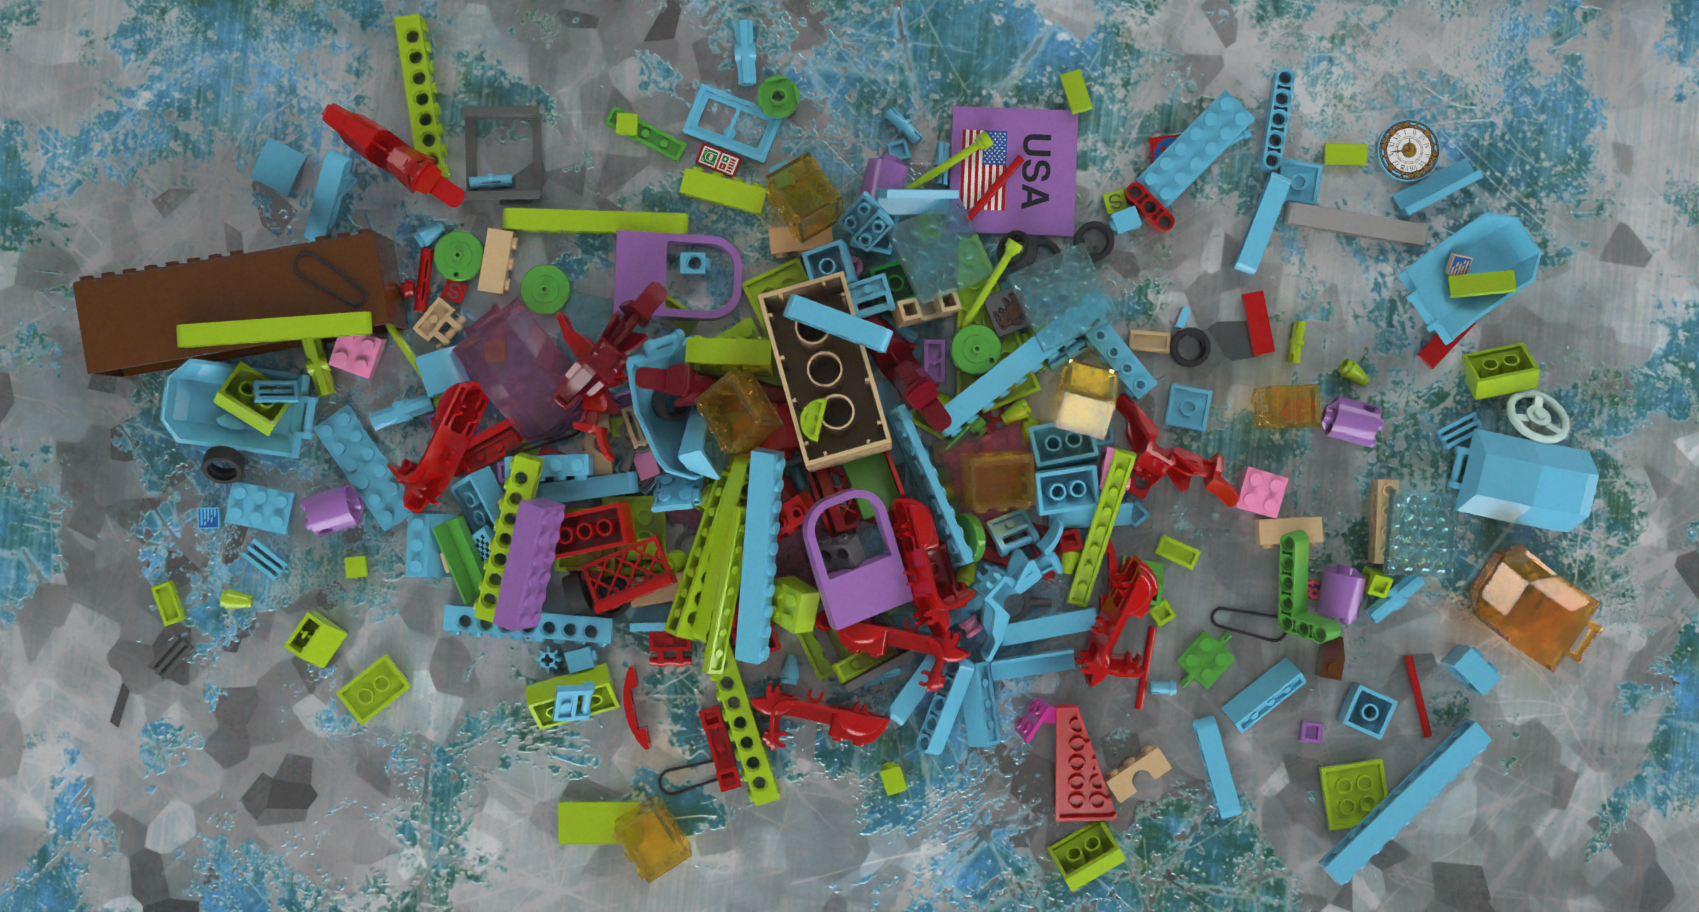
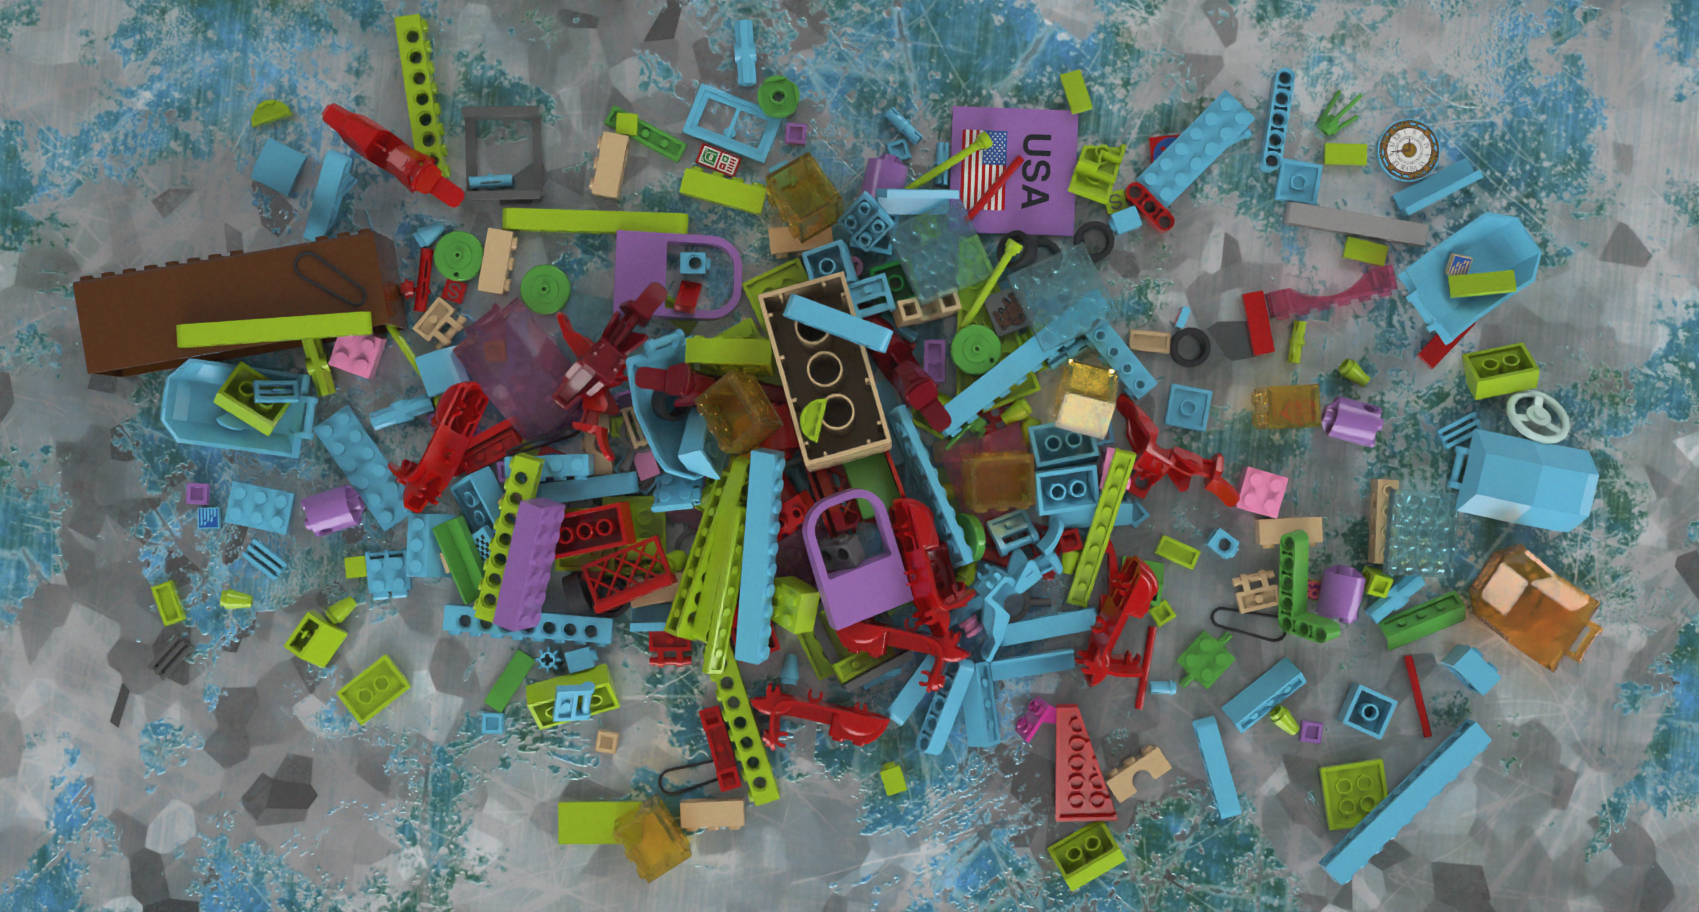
(198, 493): none -> medium lavender plate
(220, 474): black tyre -> none
(268, 112): none -> lime tile
(341, 609): none -> lime cone
(387, 574): none -> medium azure plate
(492, 723): none -> medium azure tile
(510, 680): none -> bright green tile
(607, 741): none -> tan tile
(610, 165): none -> tan brick
(640, 733): red slope -> none
(688, 297): none -> red tile
(712, 813): none -> tan brick
(795, 133): none -> medium lavender tile
(821, 621): red plate -> none
(1096, 172): none -> lime slope
(1214, 539): none -> medium azure brick
(1259, 597): none -> tan plate
(1262, 223): medium azure beam -> none
(1282, 718): none -> lime cone
(1289, 301): none -> clear pink arch
(1328, 124): none -> bright green plant
(1331, 659): reddish brown slope -> none
(1365, 251): none -> lime tile
(1423, 620): none -> bright green panel

